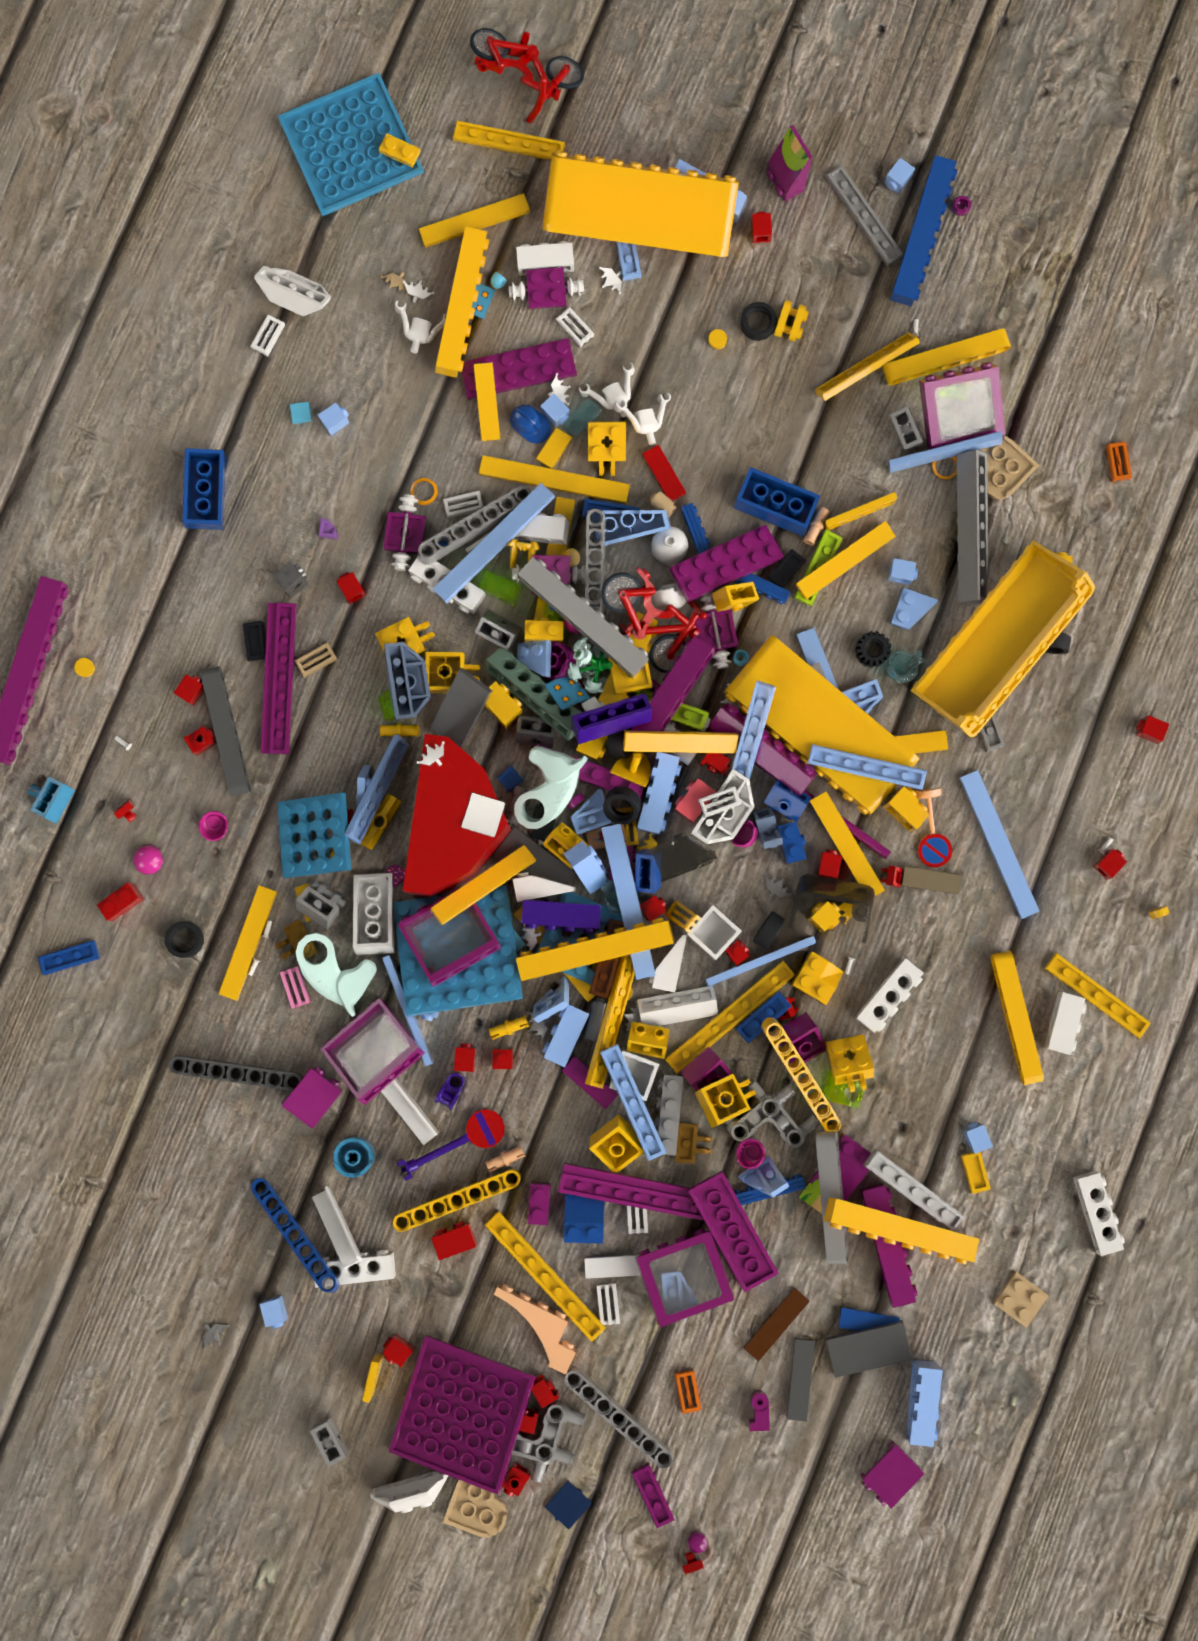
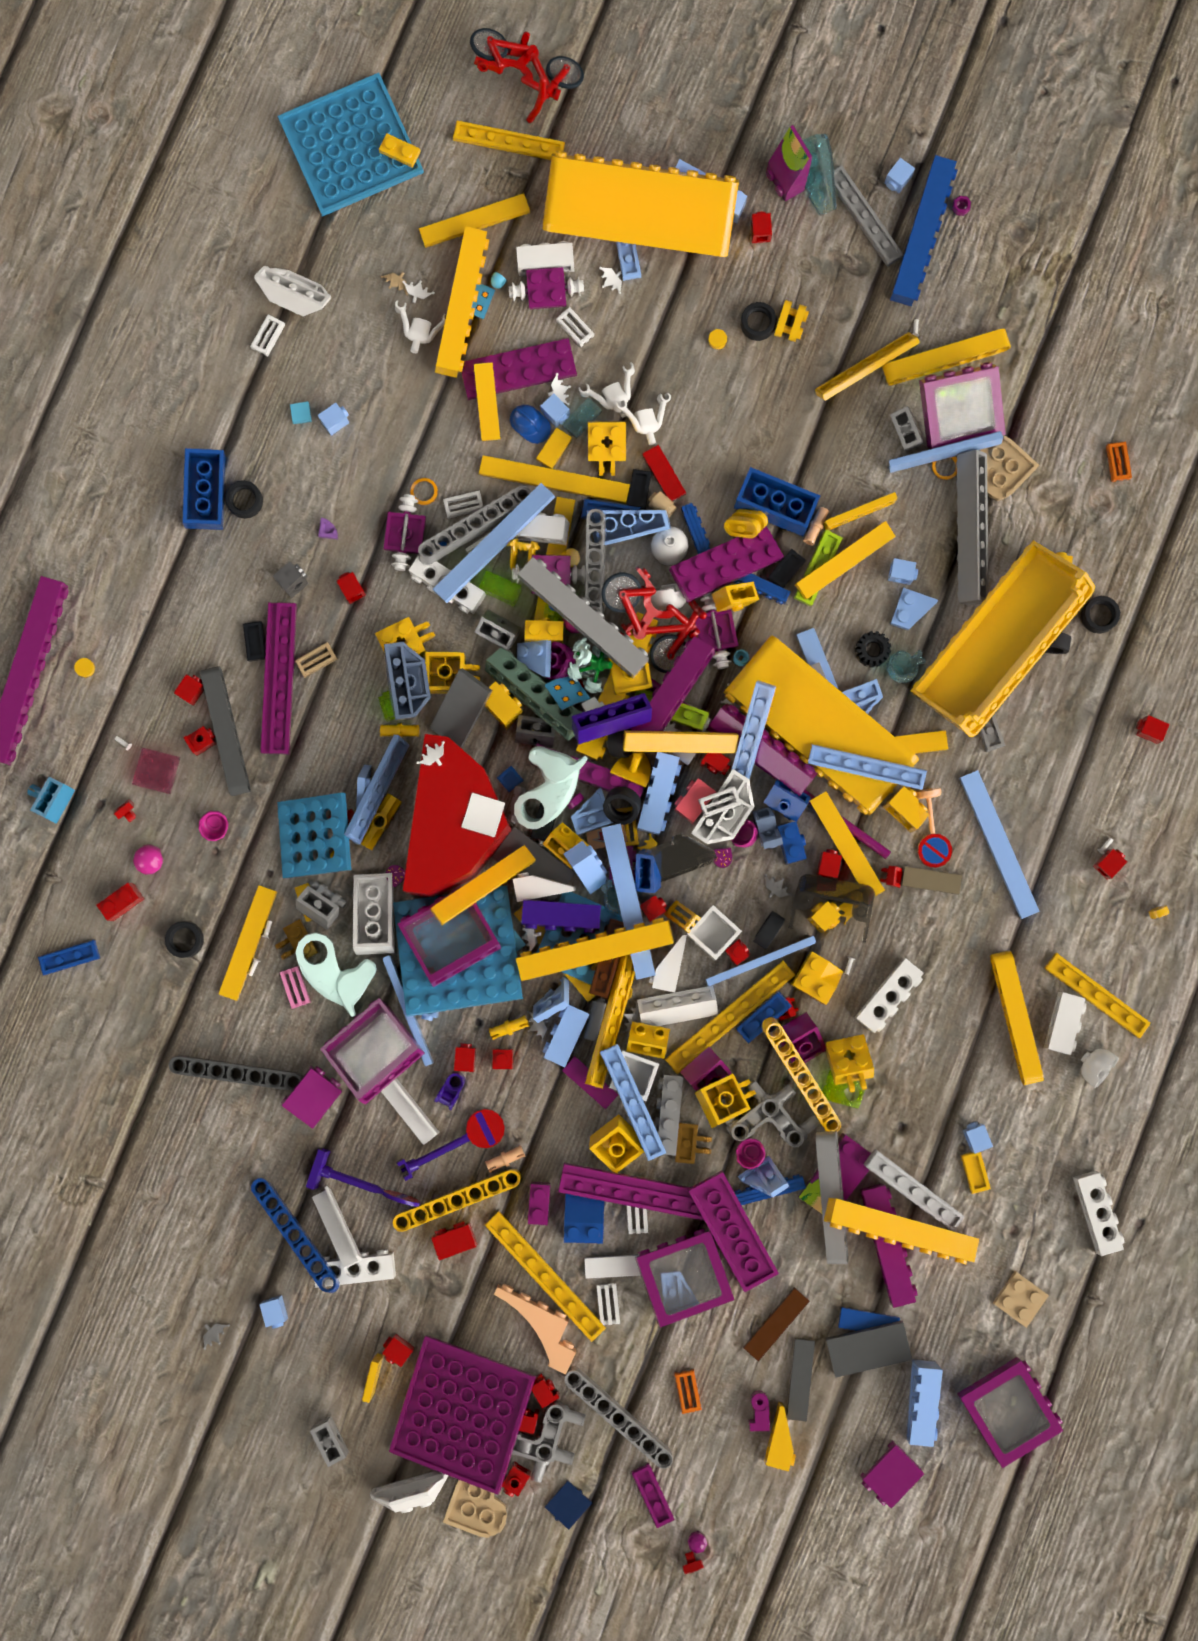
(156, 771): none -> clear pink tile
(237, 486): none -> black tyre
(320, 1170): none -> dark purple piece
(343, 1155): dark azure brick -> none
(639, 489): none -> black tile
(724, 857): none -> magenta tile
(745, 523): none -> yellow brick
(780, 1448): none -> yellow slope
(820, 179): none -> clear light blue wedge
(1011, 1411): none -> piece
(1097, 1066): none -> white cylinder
(1113, 607): none -> black tyre

